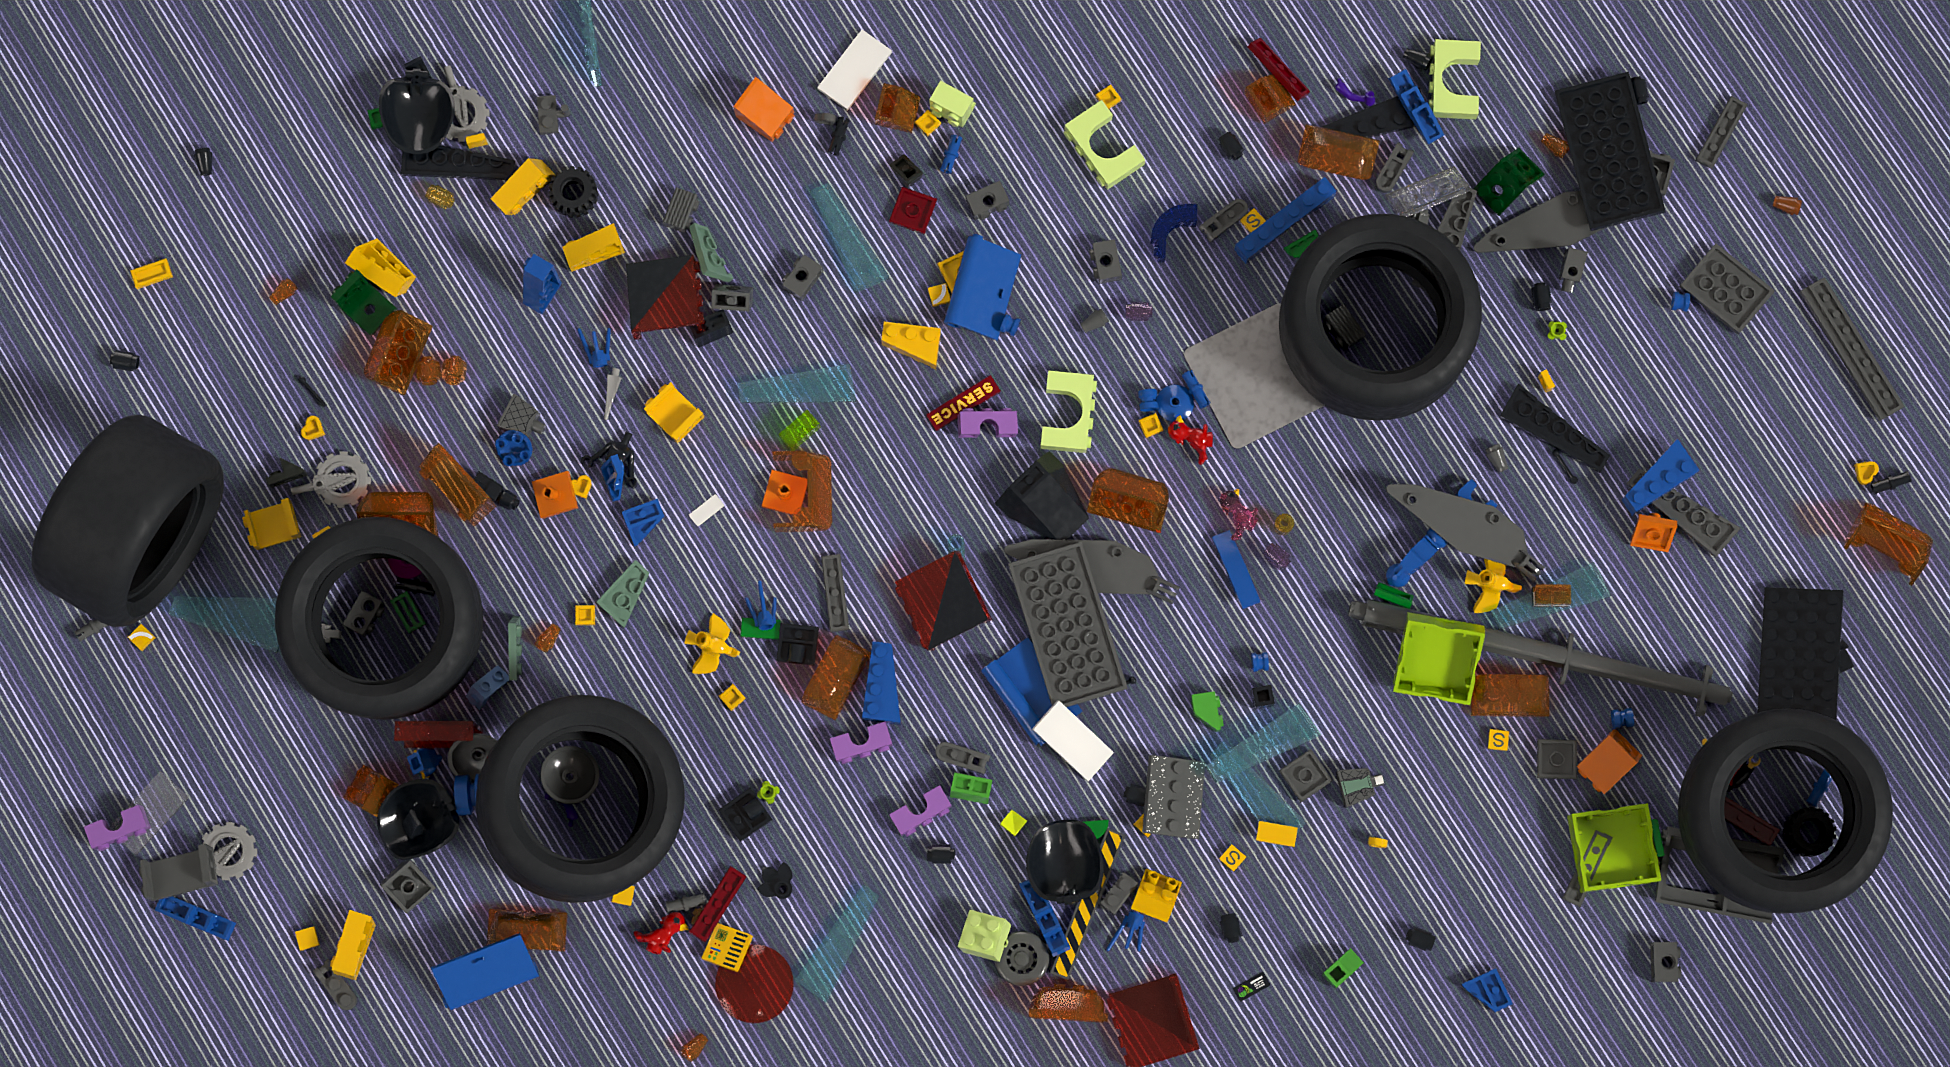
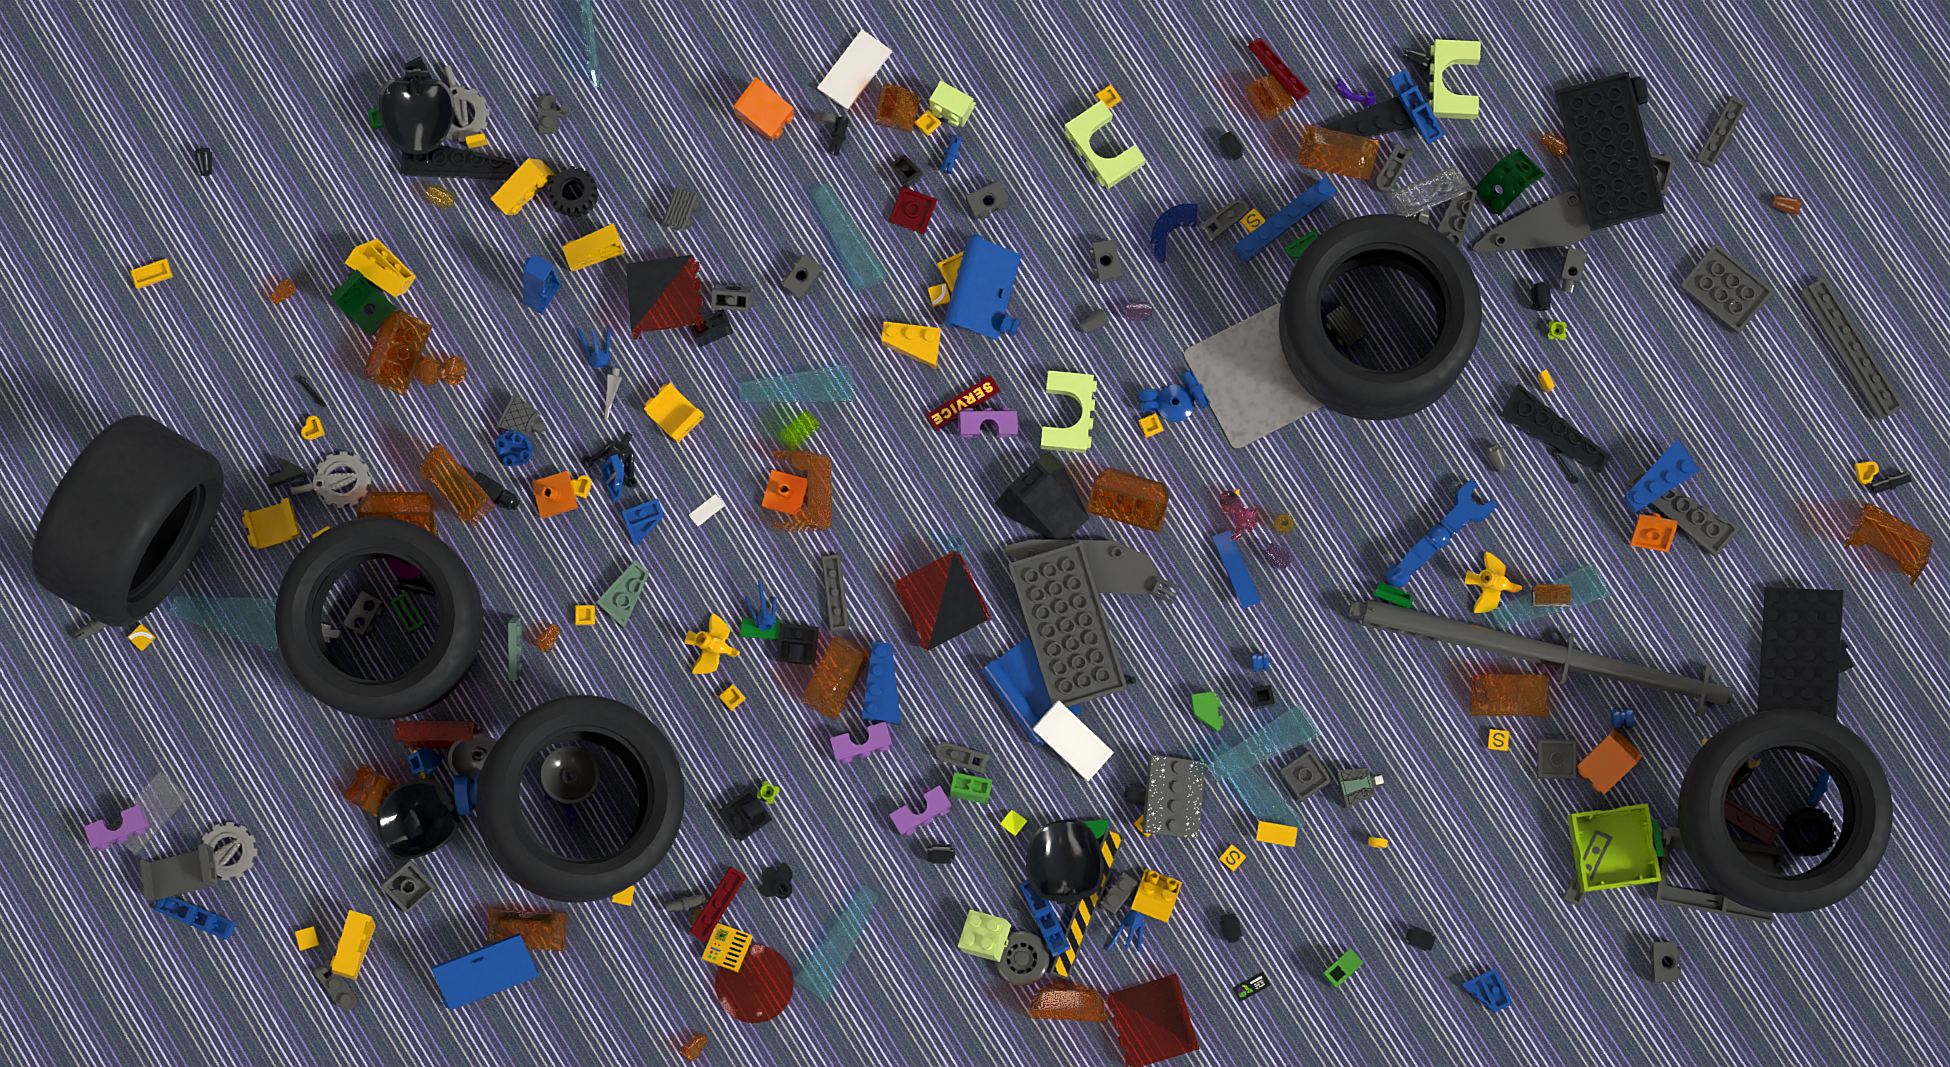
(124, 360): black brick -> none
(486, 686): medium blue bracket -> none
(660, 938): red animal -> none
(709, 260): sand green wing -> none
(1196, 437): red animal -> none
(1438, 658): lime tile -> none
(1469, 526): dark grey wing -> none
(1680, 301): blue wheel -> none

